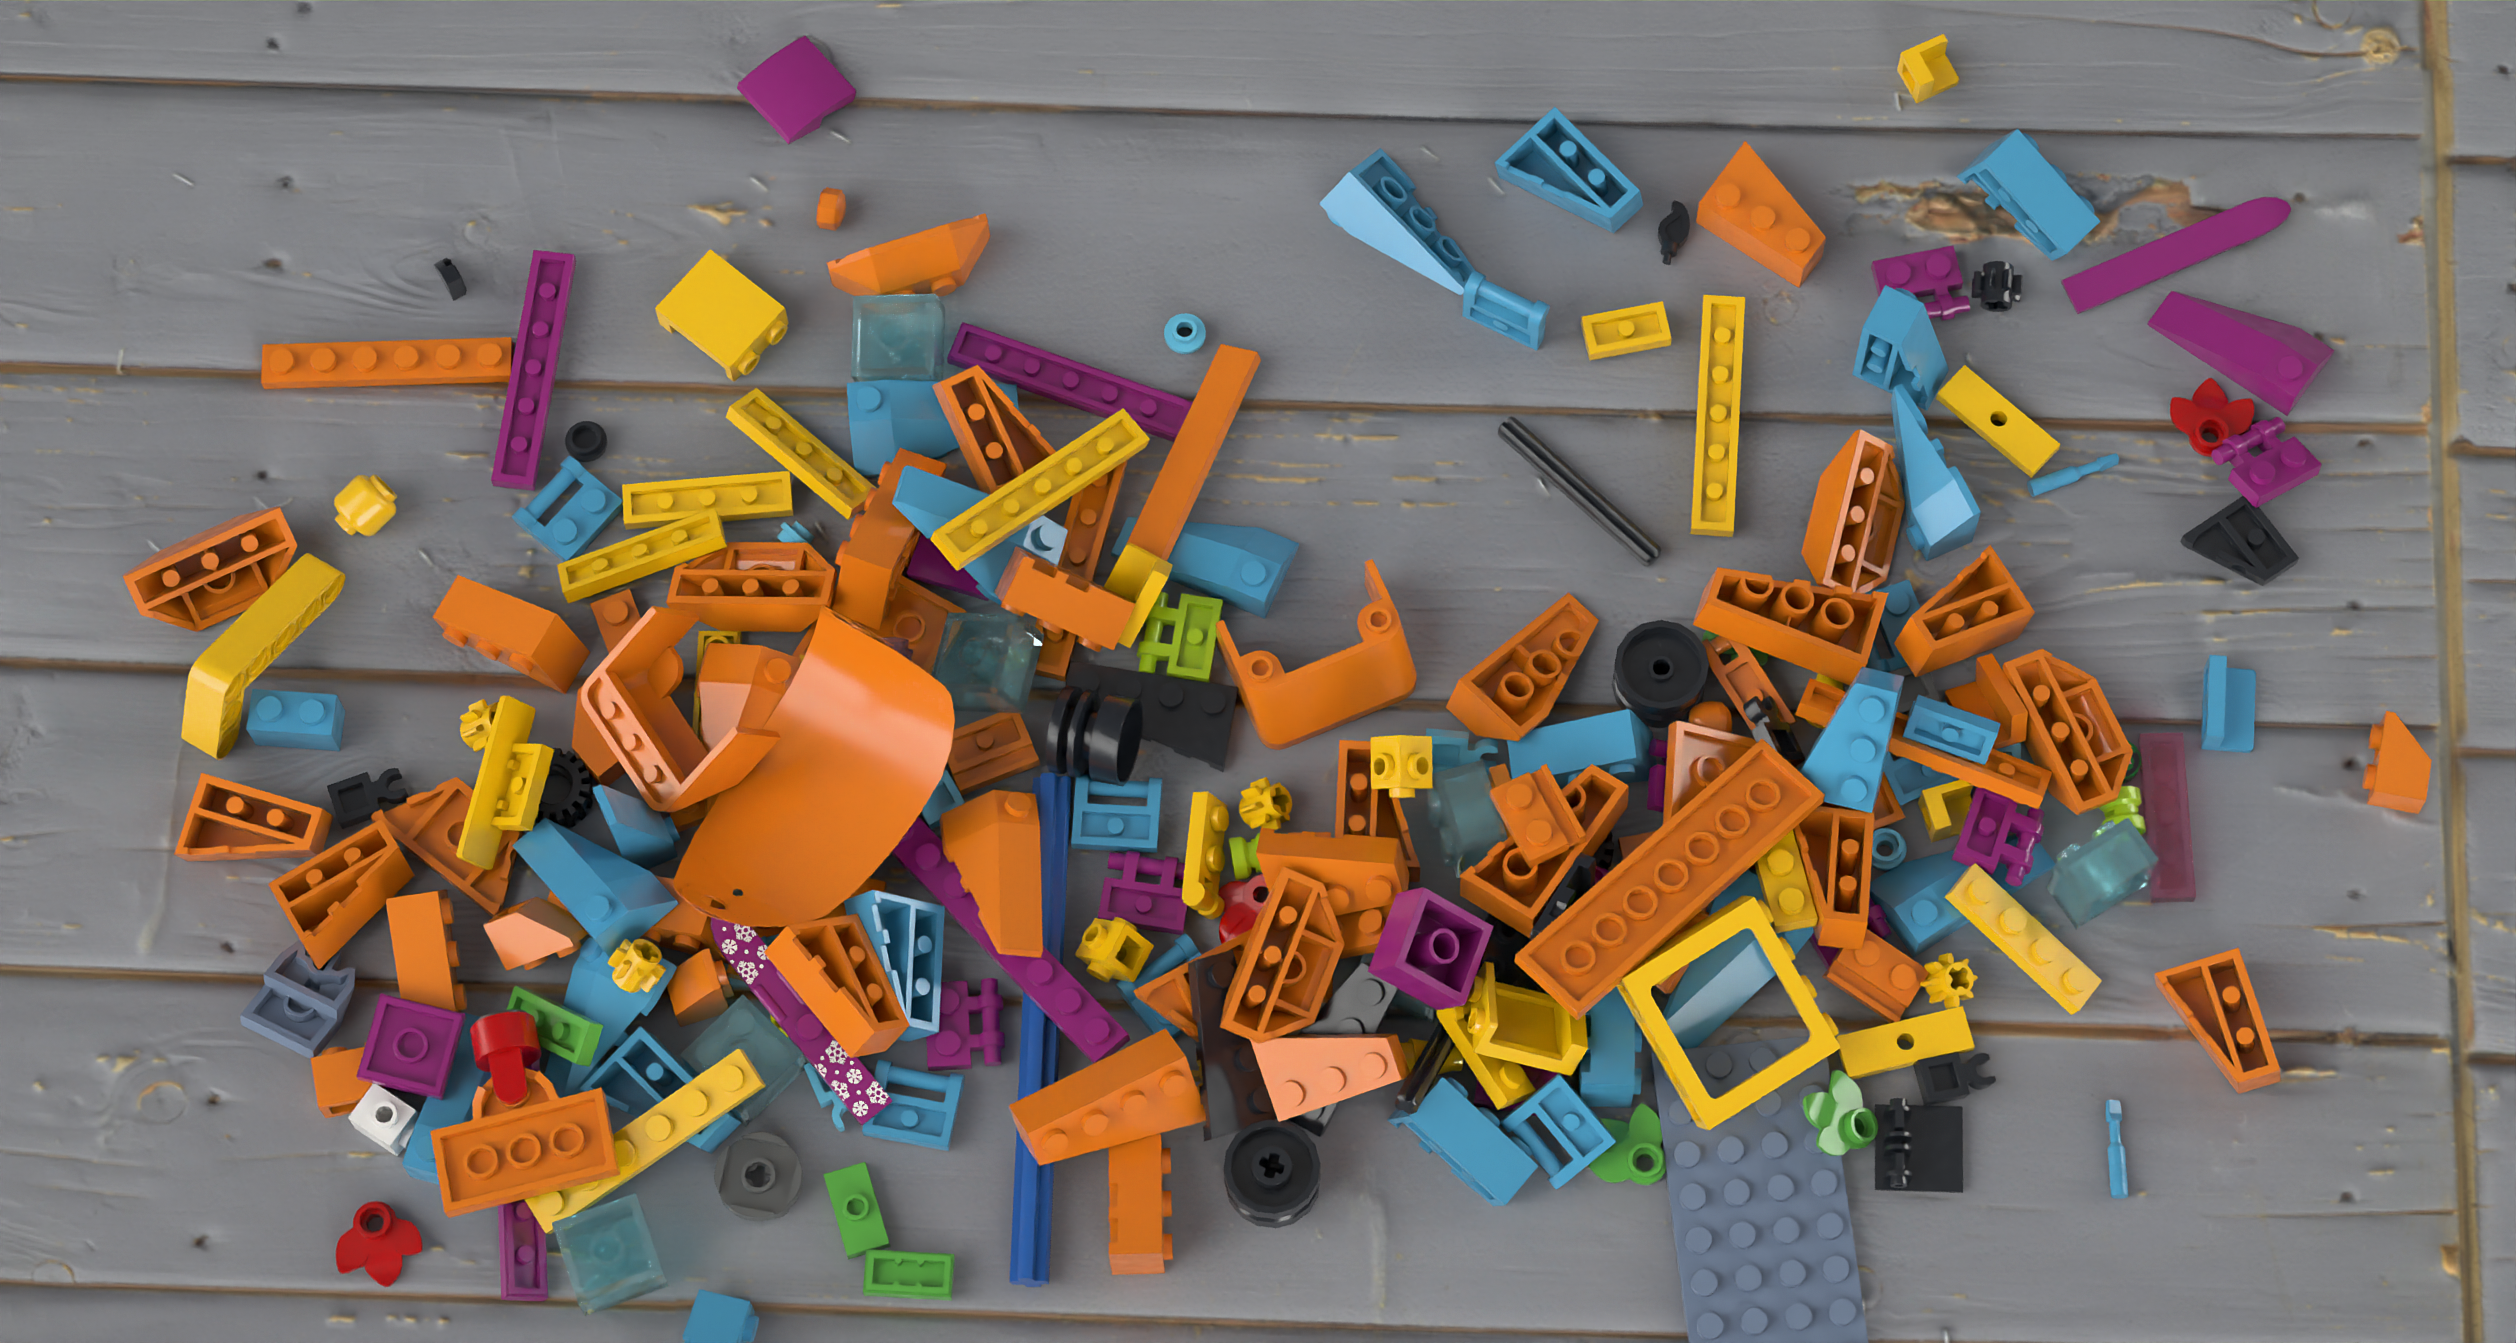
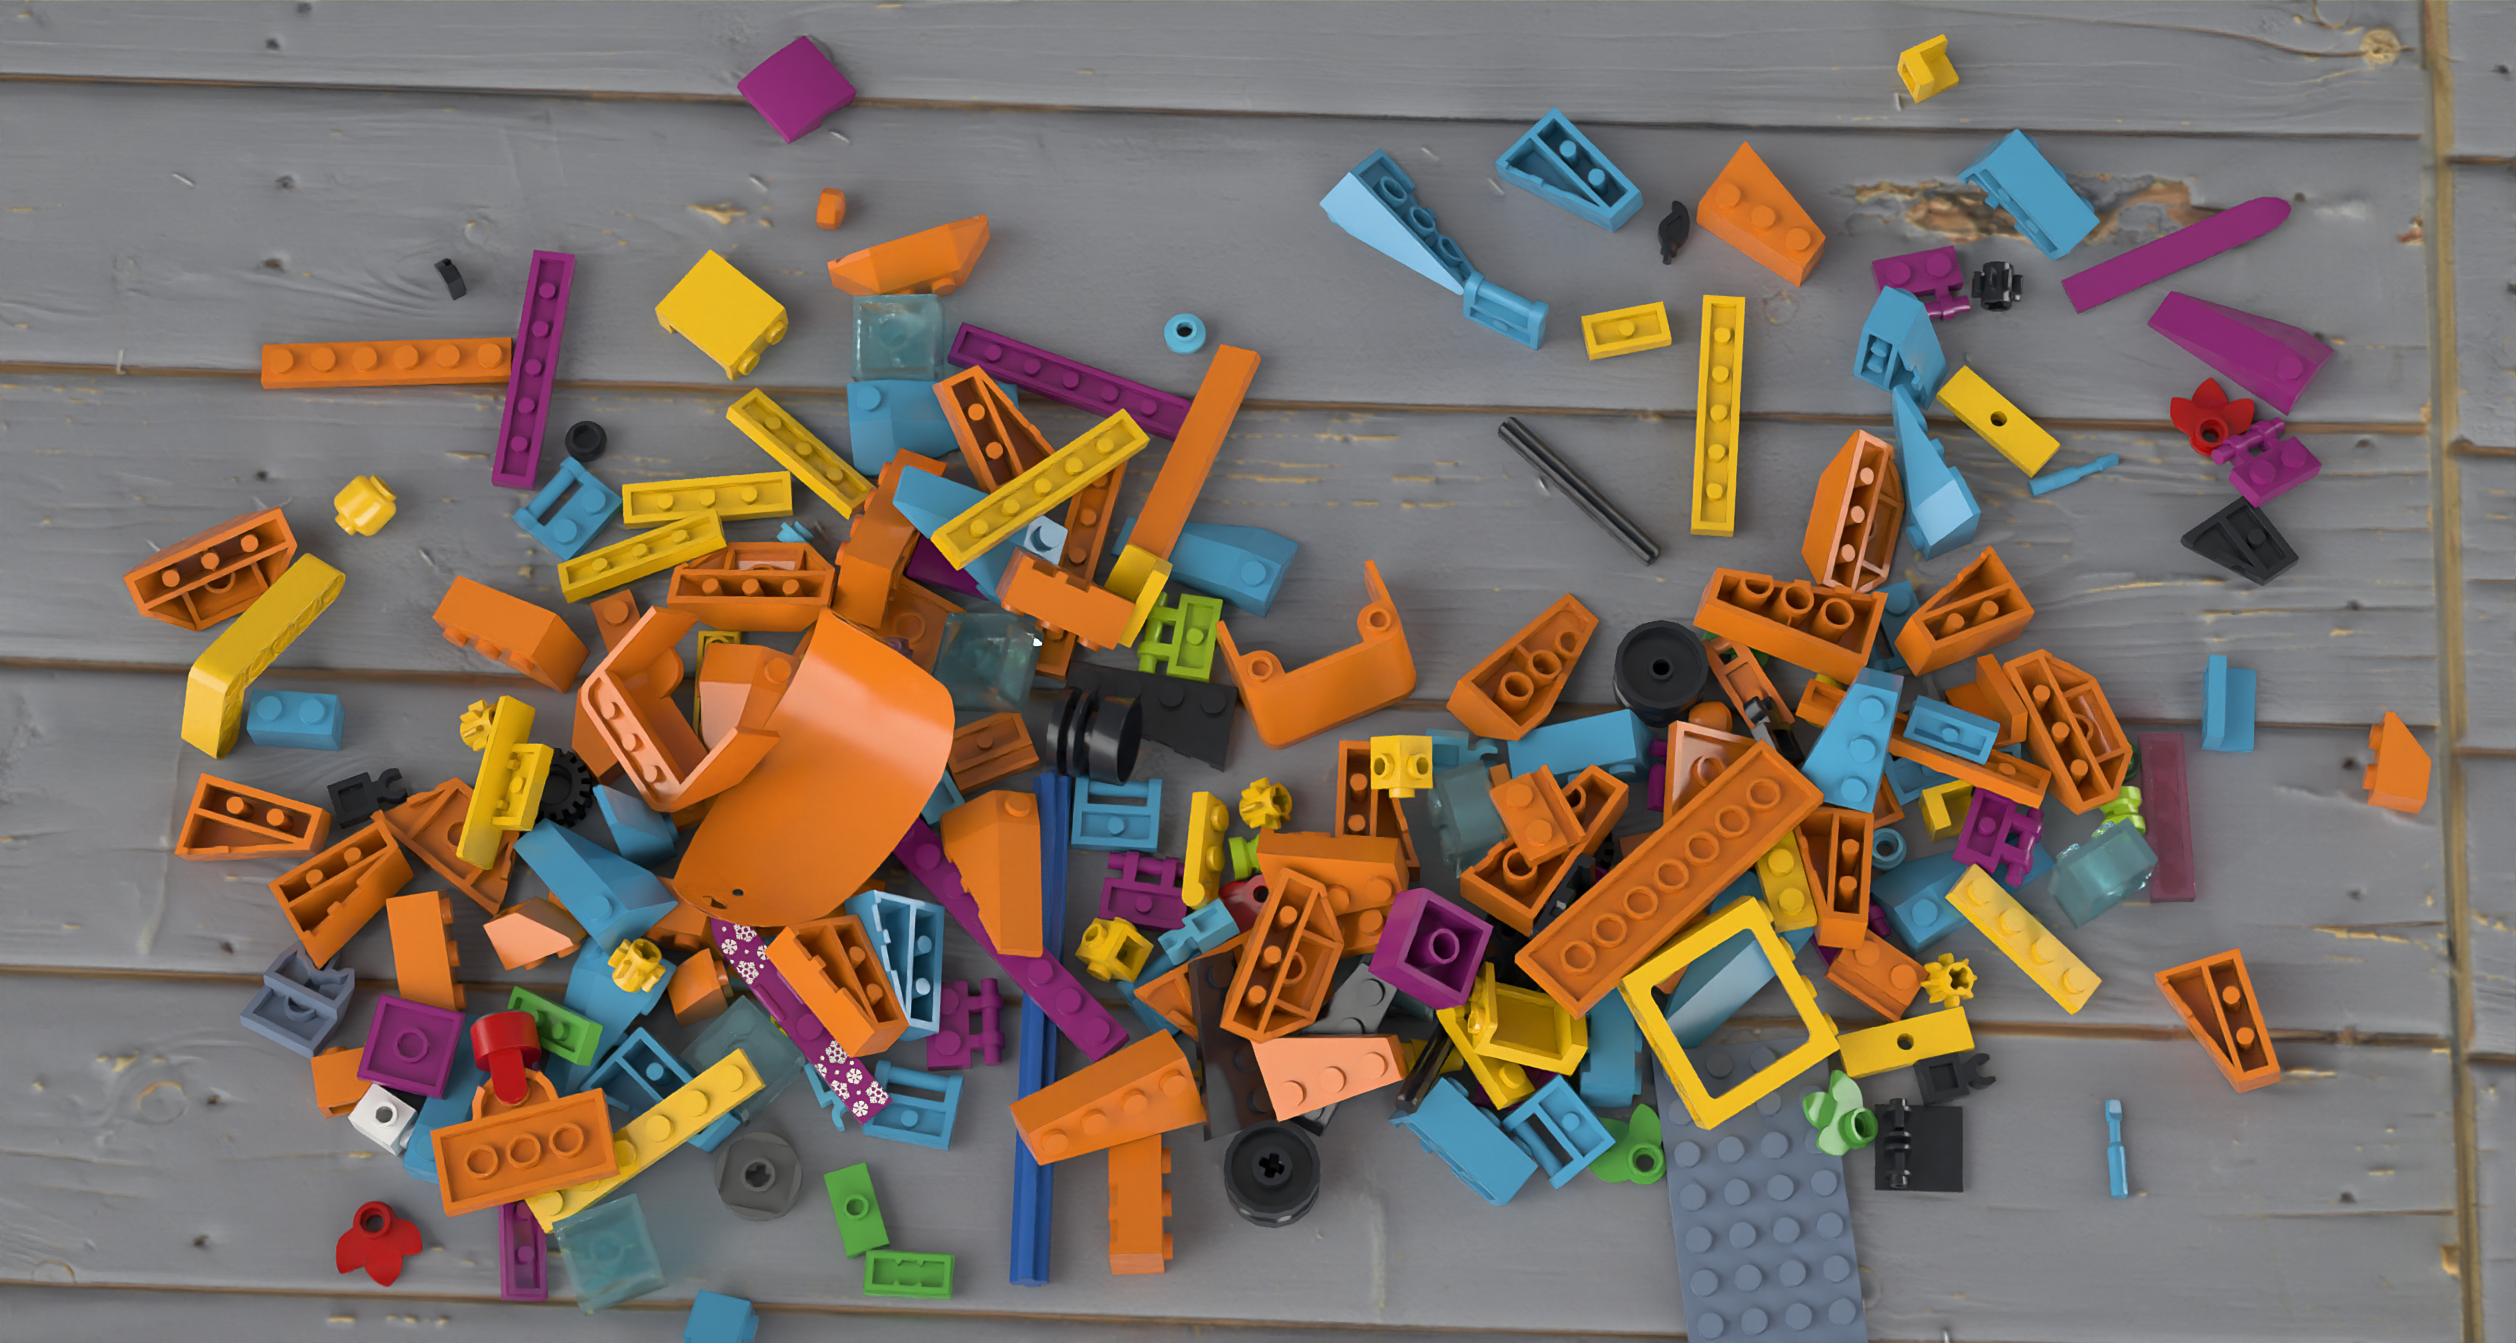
(1202, 930): none -> medium azure plate

